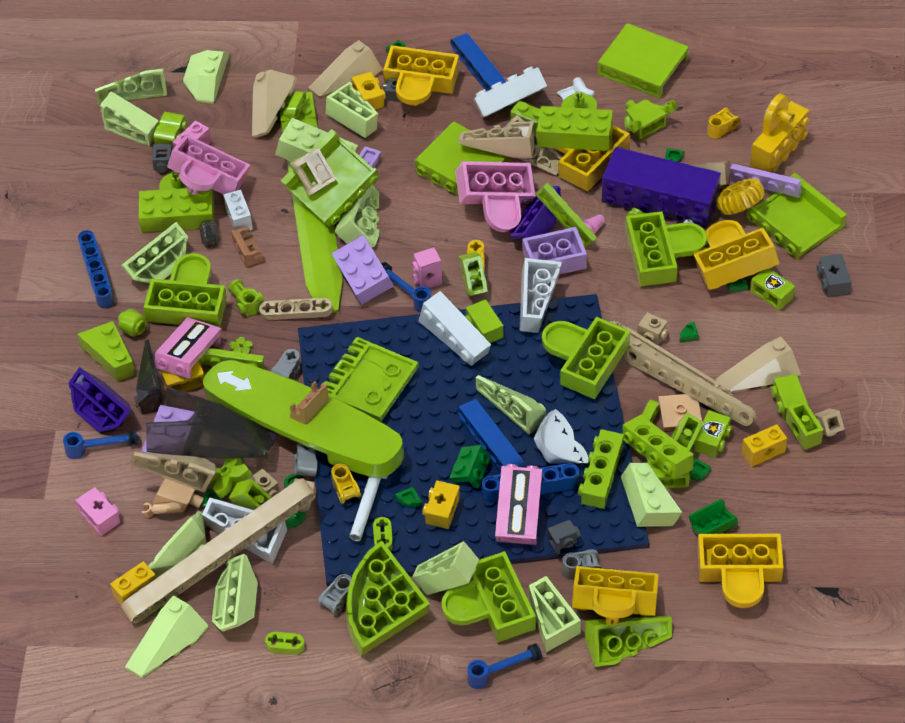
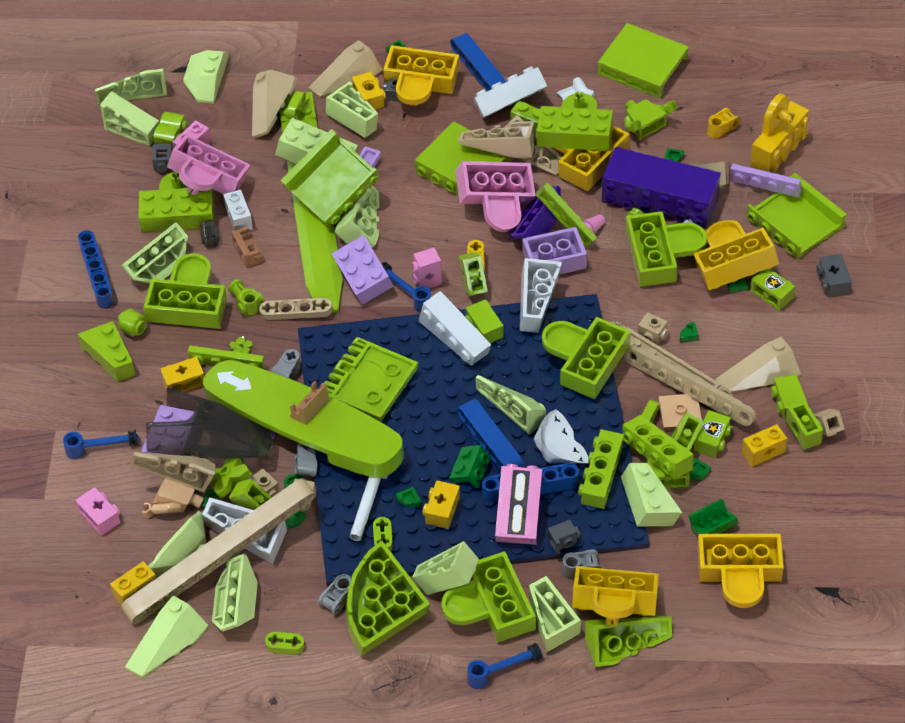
(97, 402): dark purple wedge -> none
(148, 386): clear smoke wedge -> none
(186, 347): bright pink panel -> none
(318, 167): tan plate -> none
(345, 486): yellow piece -> none
(740, 196): yellow gear -> none

